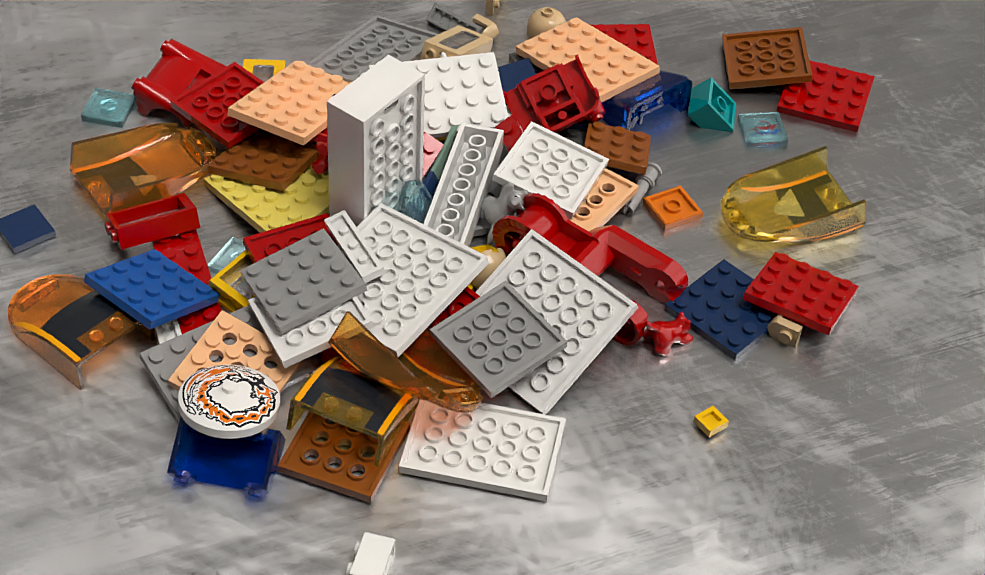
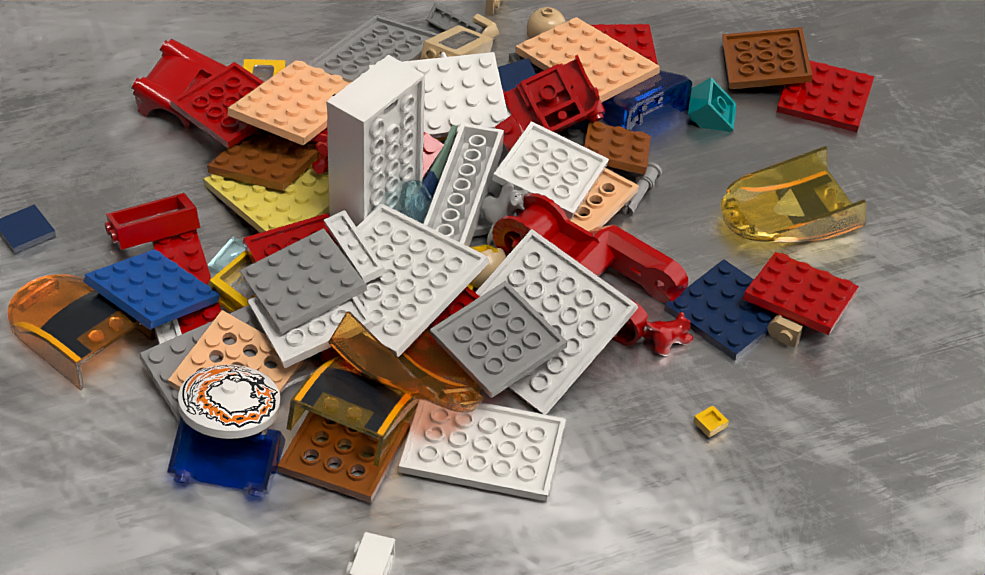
(108, 108): clear light blue tile -> none
(140, 164): clear orange windscreen -> none
(672, 208): orange tile -> none
(762, 129): clear light blue tile -> none

